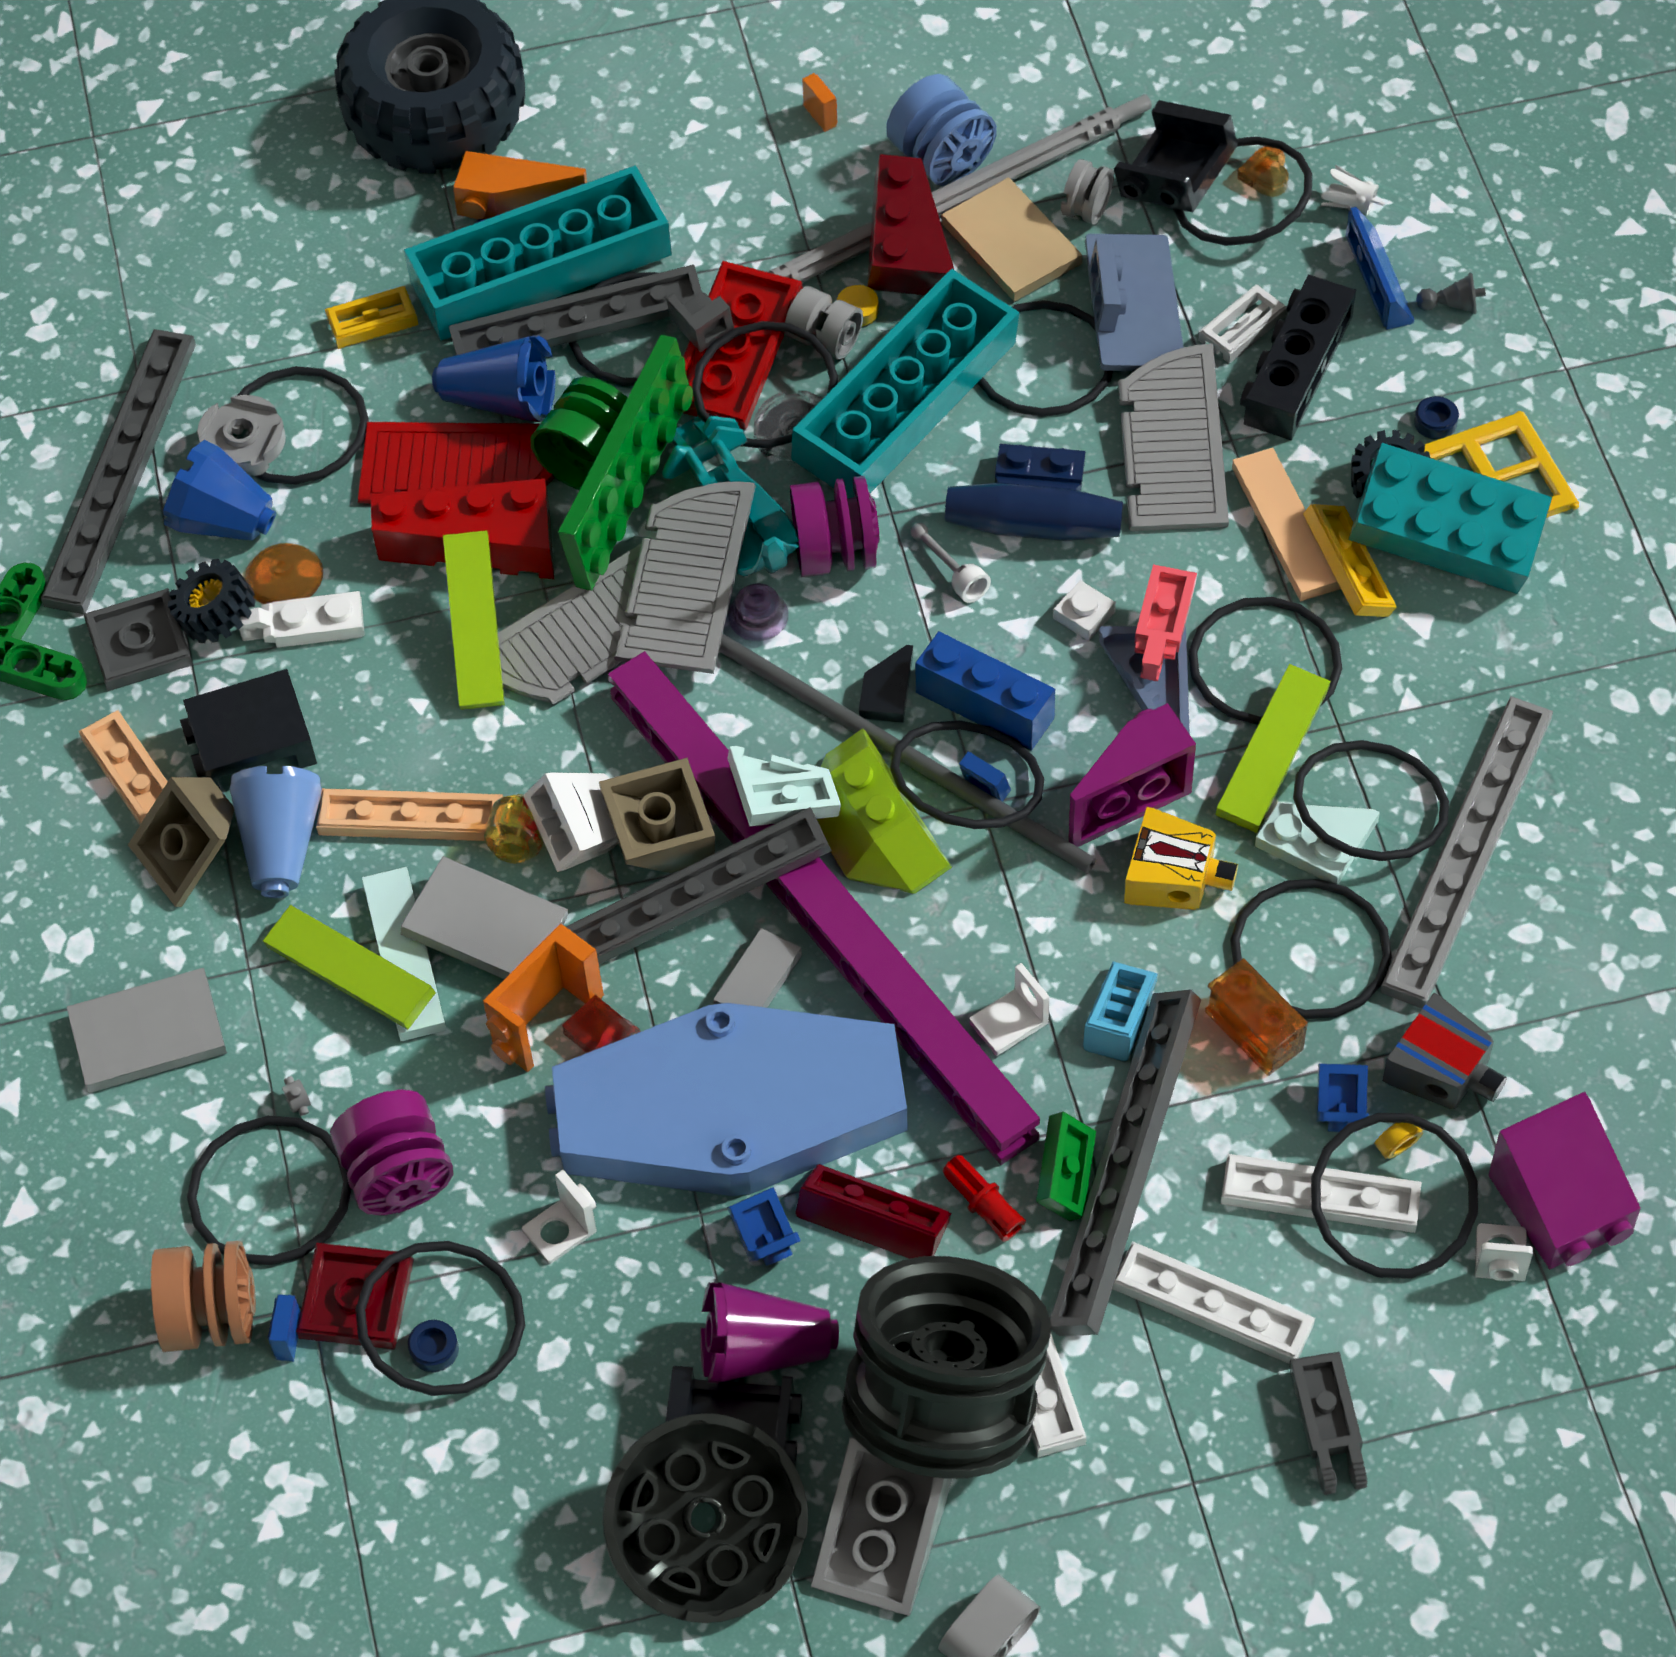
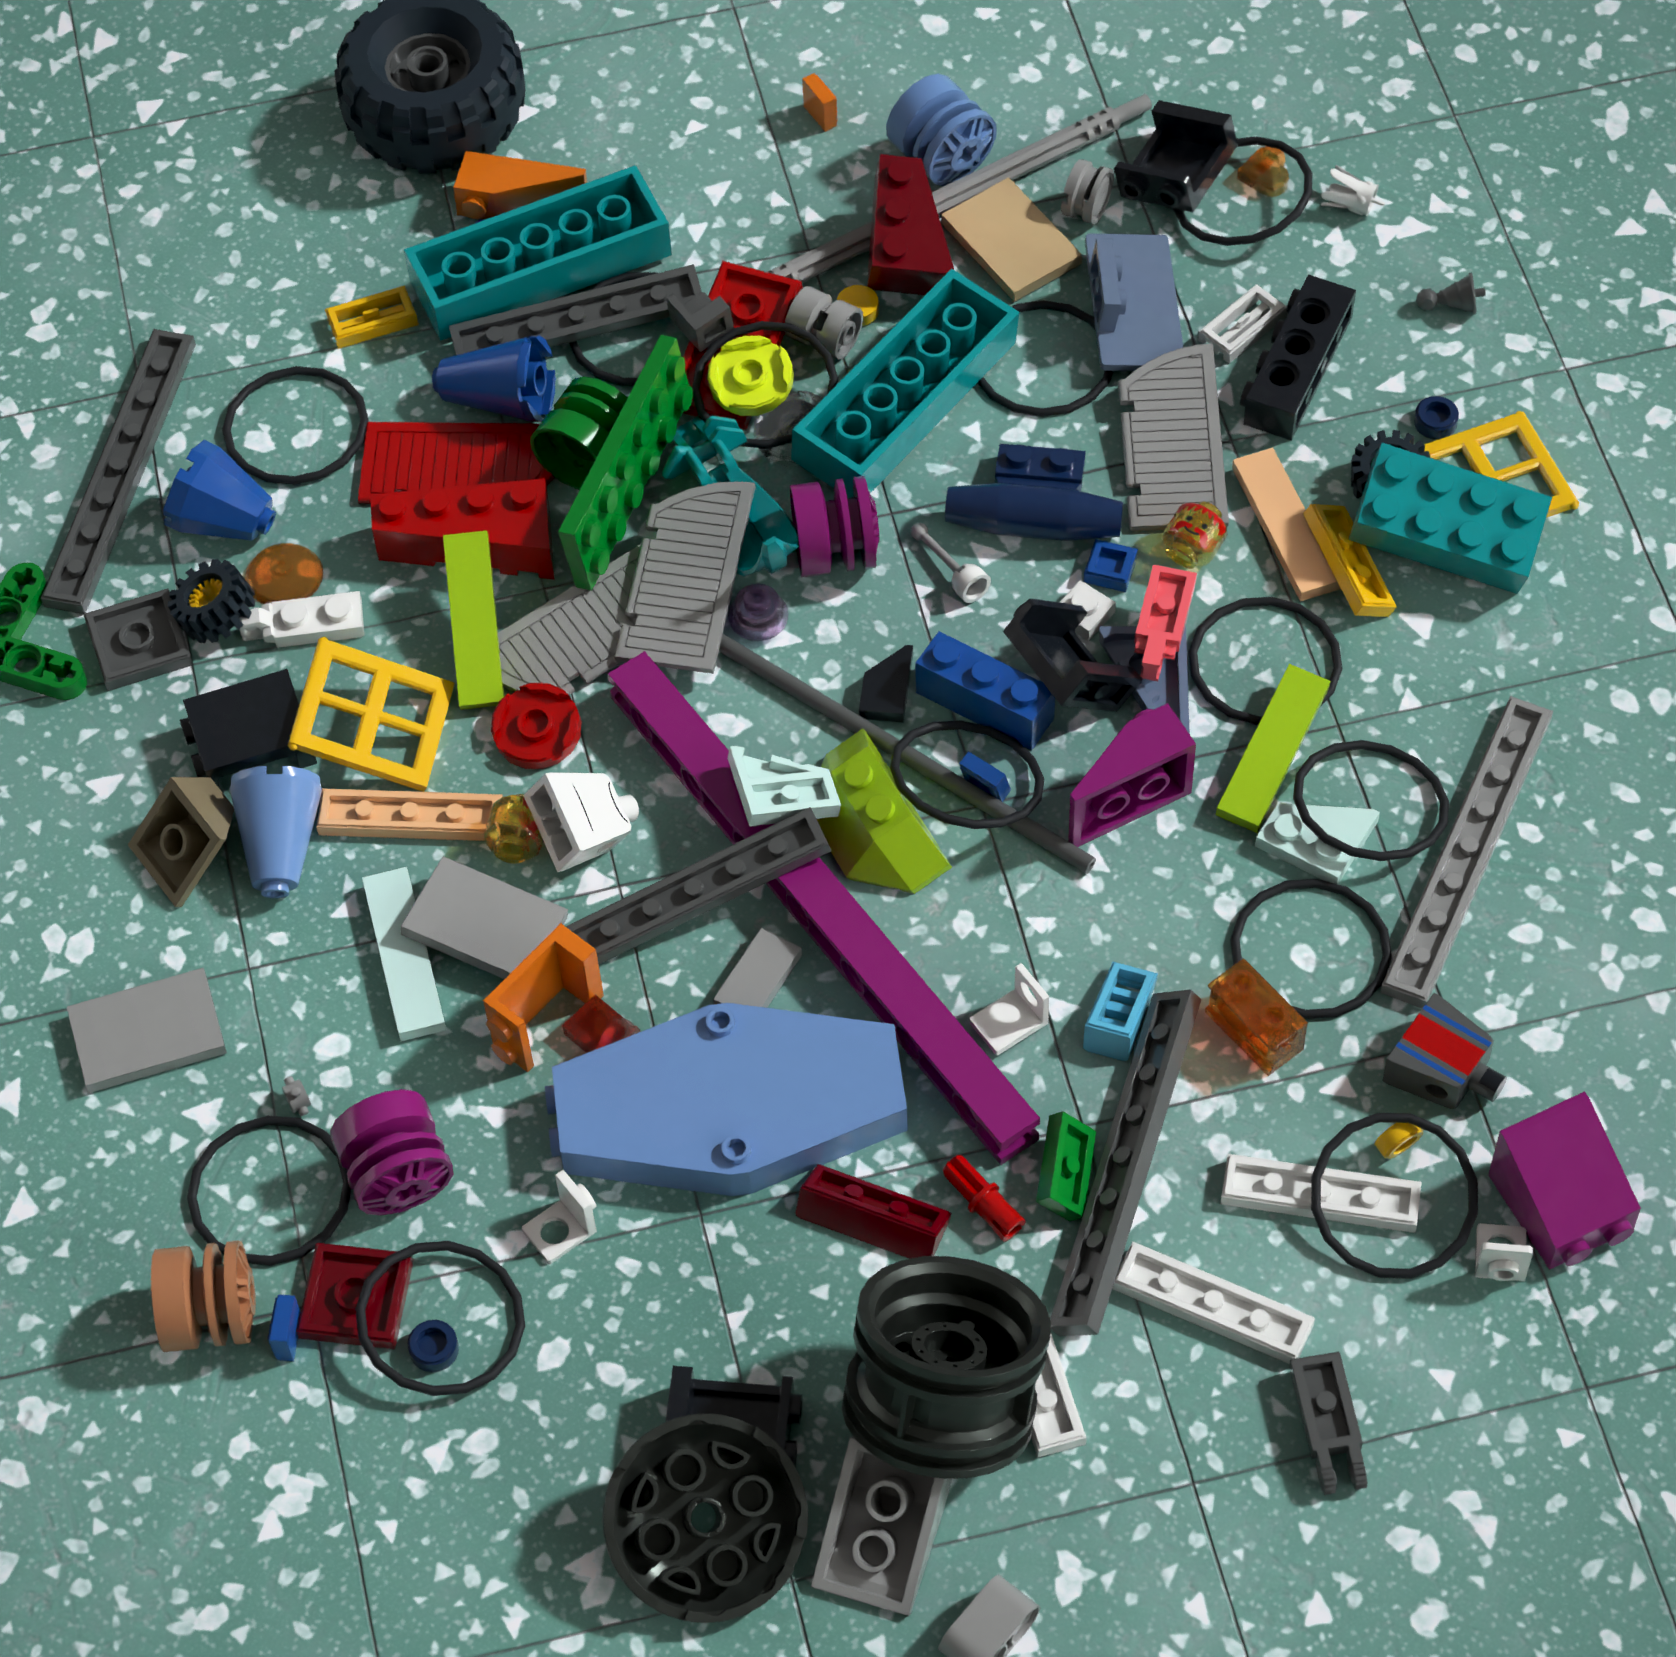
(125, 763): light nougat tile -> none
(250, 413): light grey plate -> none
(349, 967): lime tile -> none
(371, 714): none -> yellow window
(536, 726): none -> red tile
(659, 817): dark tan slope -> none
(750, 376): none -> neon yellow tile
(760, 1333): magenta cone -> none
(763, 1227): blue bracket -> none
(1048, 643): none -> black panel
(1110, 565): none -> blue tile
(1174, 864): yellow torso -> none
(1194, 534): none -> clear yellow head
(1341, 1094): blue bracket -> none
(1377, 271): blue slope -> none

